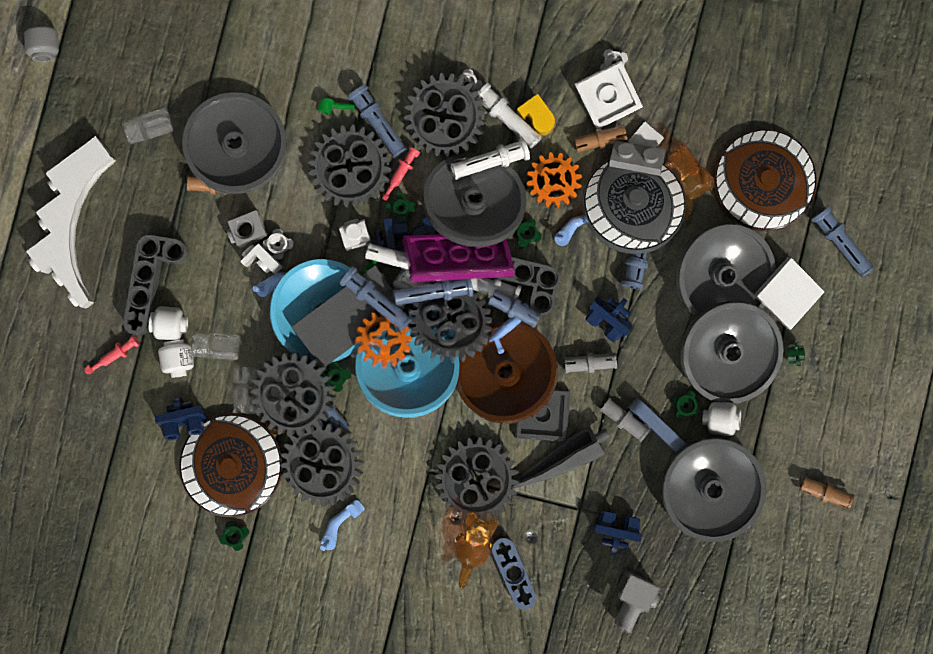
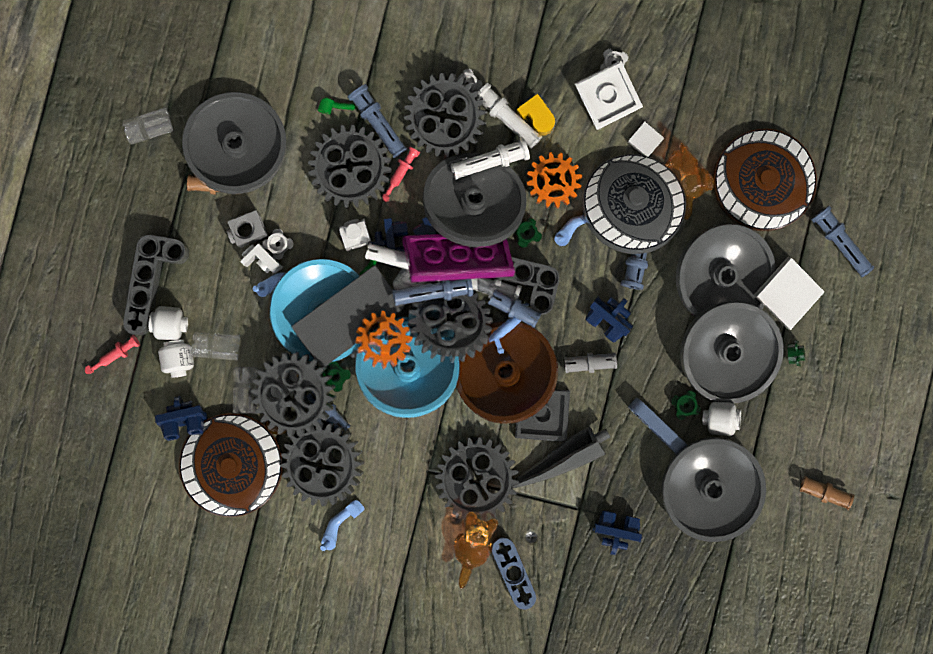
(41, 42): light grey head -> none
(60, 216): white arch -> none
(227, 539): dark green plate -> none
(401, 320): sand blue pin -> none
(408, 207): dark green plate -> none
(600, 138): medium nougat pin -> none
(625, 420): light grey pin -> none
(637, 158): light grey plate -> none
(638, 597): light grey brick -> none

